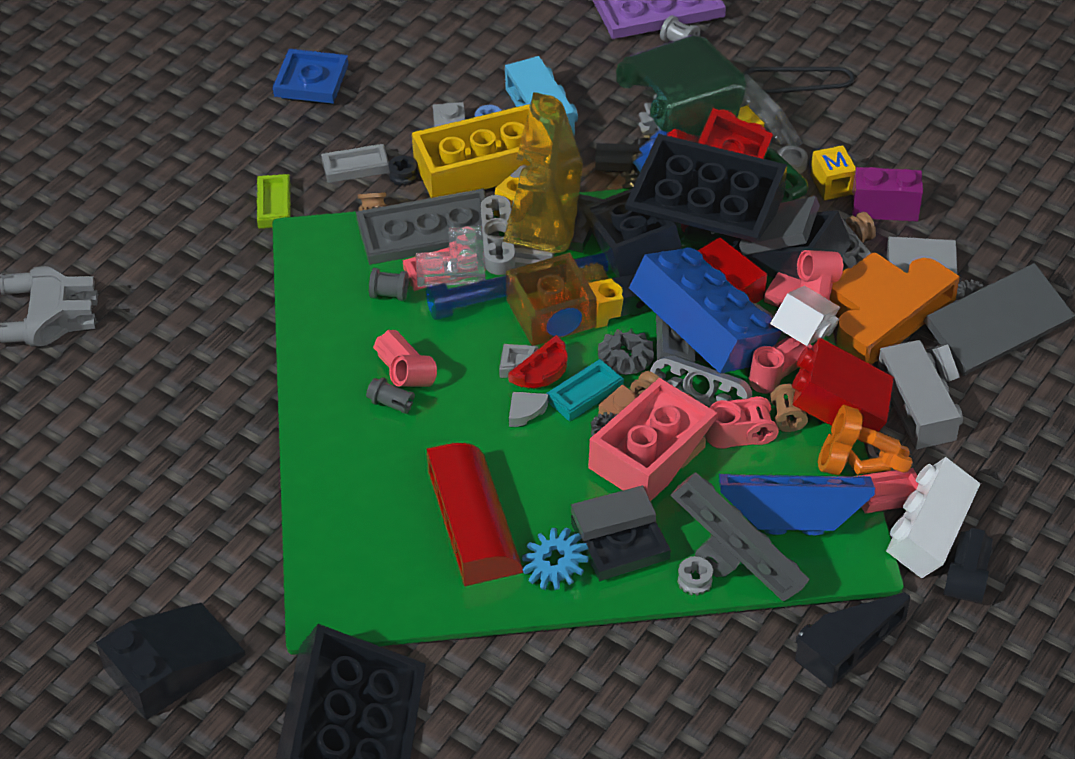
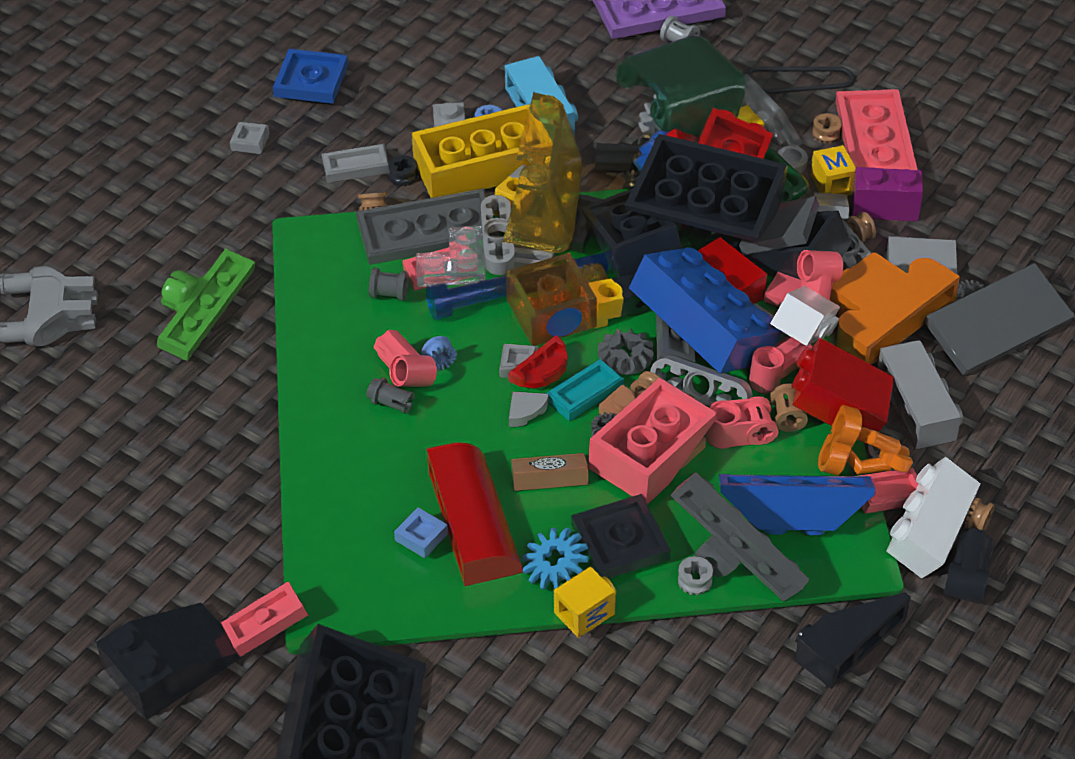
(200, 302): none -> bright green plate
(249, 137): none -> light grey tile
(264, 619): none -> coral plate
(273, 199): lime tile -> none
(421, 532): none -> medium blue plate
(440, 350): none -> medium blue bush
(549, 471): none -> nougat slope
(585, 601): none -> yellow brick
(613, 513): dark grey tile -> none
(830, 134): none -> medium nougat bush
(833, 202): none -> light grey tile
(875, 129): none -> coral plate
(944, 362): light grey tile -> none
(980, 516): none -> medium nougat bush

